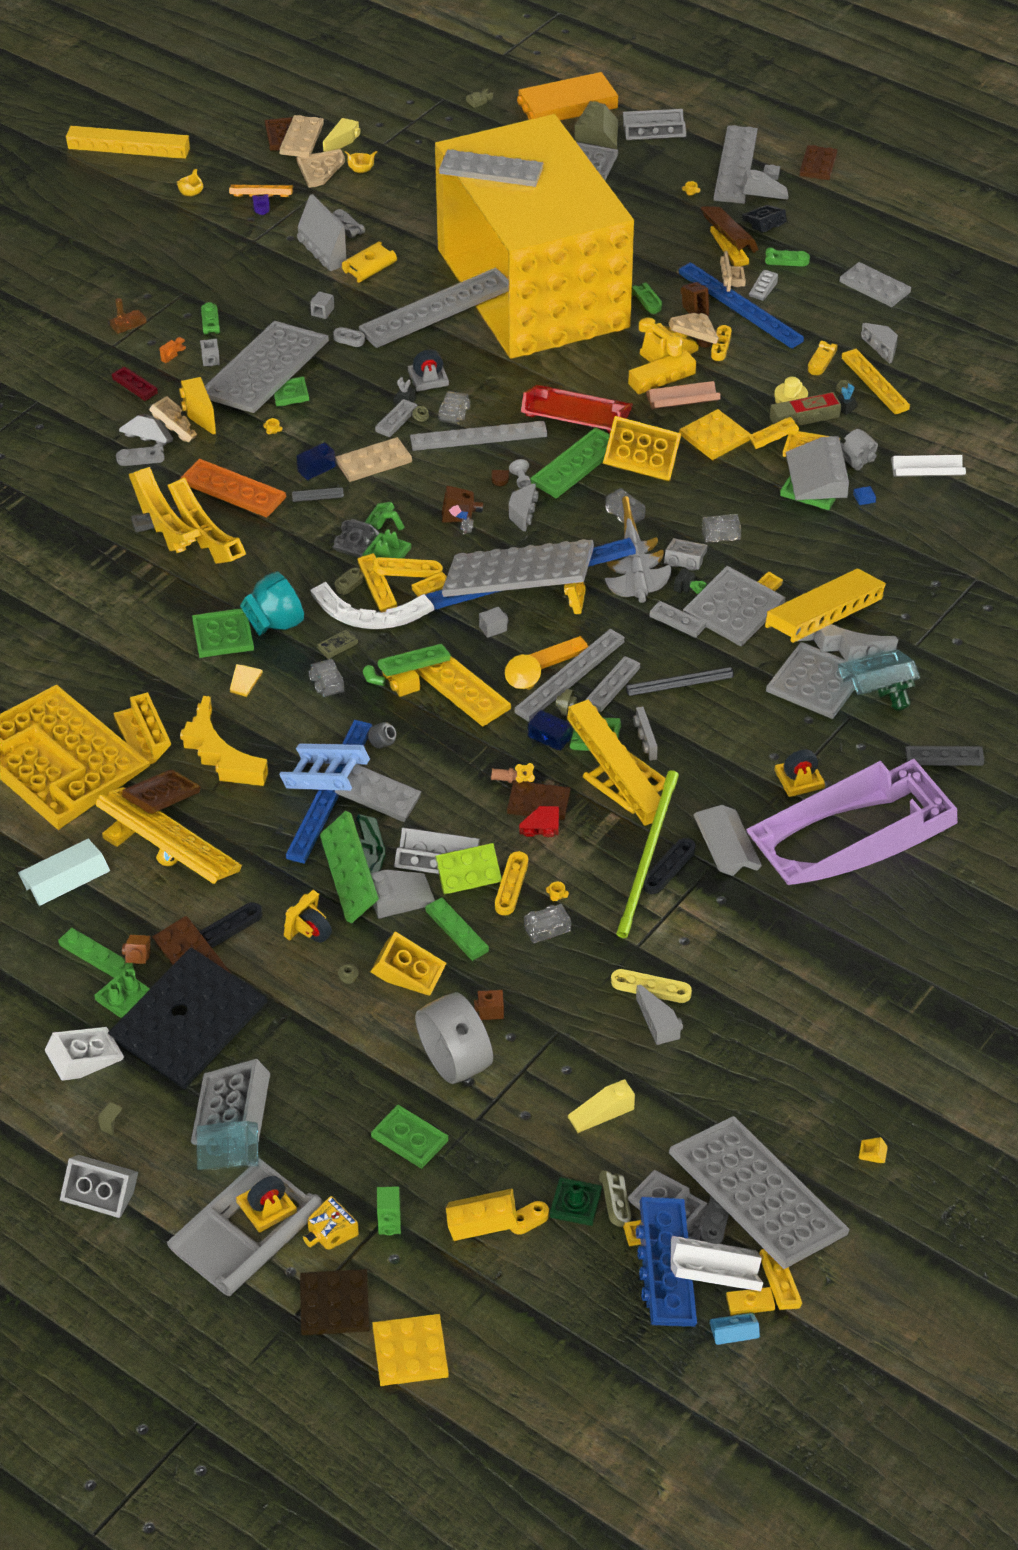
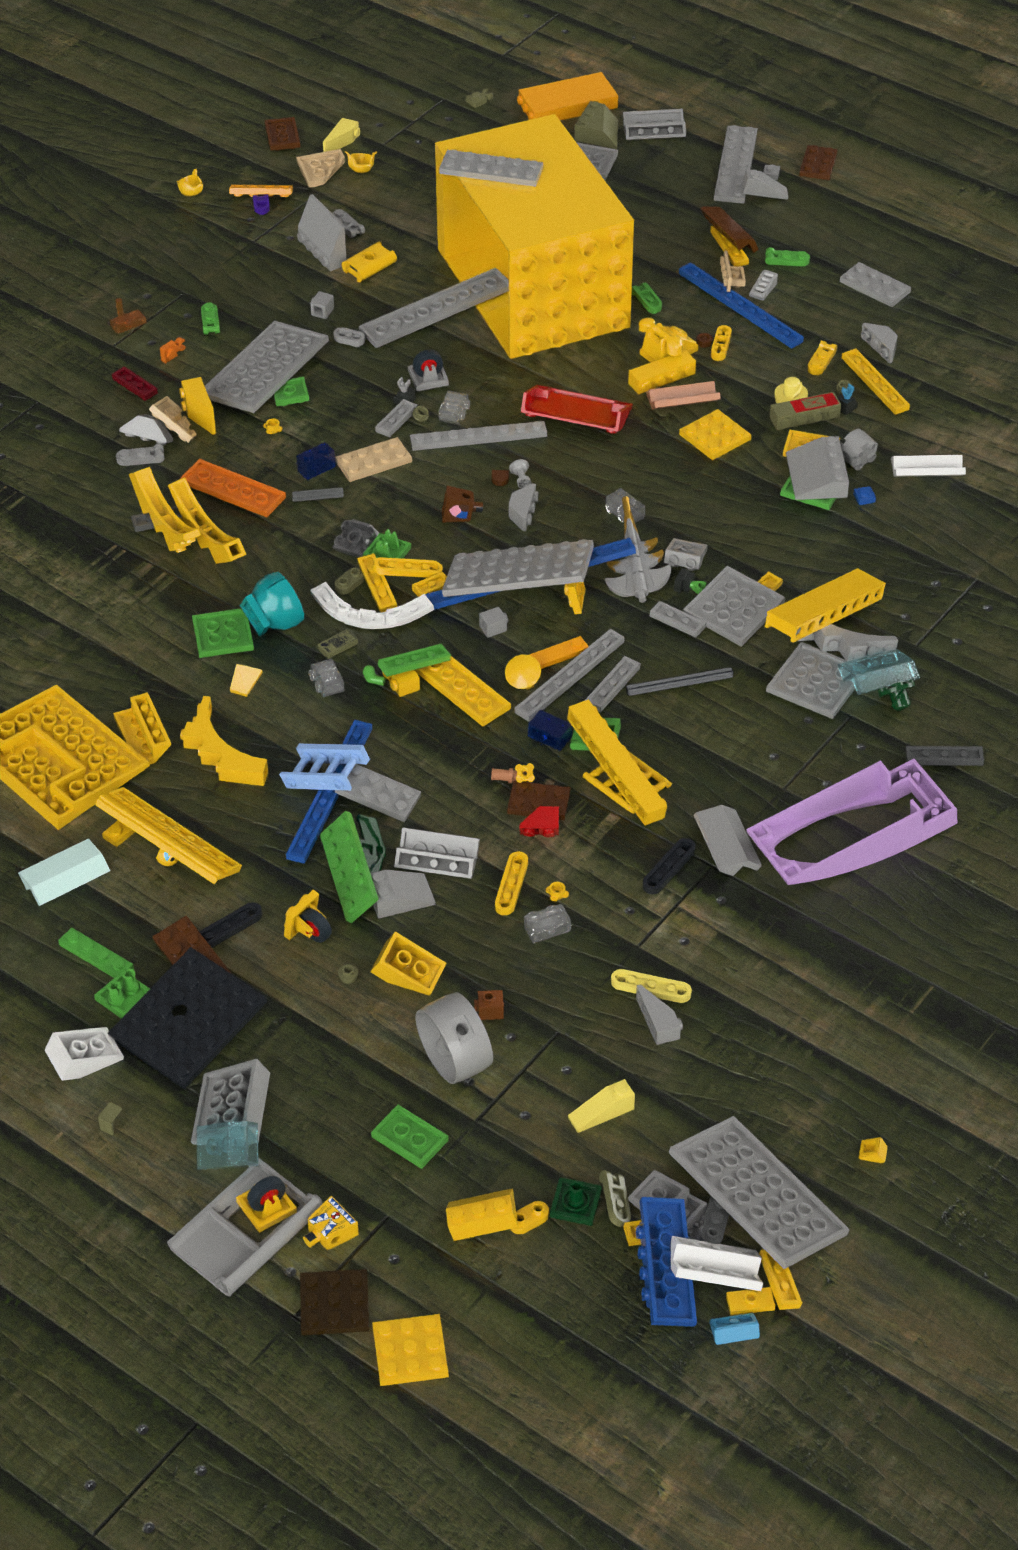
(98, 1185): light grey slope -> none
(128, 142): yellow brick -> none
(137, 949): dark orange brick -> none
(160, 791): reddish brown plate -> none
(210, 352): light grey brick -> none
(301, 136): tan plate -> none
(381, 513): bright green plate -> none
(382, 735): dark grey head -> none
(388, 1210): bright green brick -> none
(457, 929): bright green plate -> none
(466, 525): clear plate -> none
(468, 868): lime plate -> none
(565, 700): olive plate -> none
(572, 464): bright green plate -> none
(626, 921): lime piece -> none
(641, 448): yellow slope -> none
(645, 733): light grey plate -> none
(691, 188): yellow plate -> none
(695, 298): reddish brown torso -> none
(695, 326): tan plate -> none
(721, 528): clear brick -> none
(765, 218): black plate -> none
(774, 432): yellow plate -> none
(800, 773): plate -> none

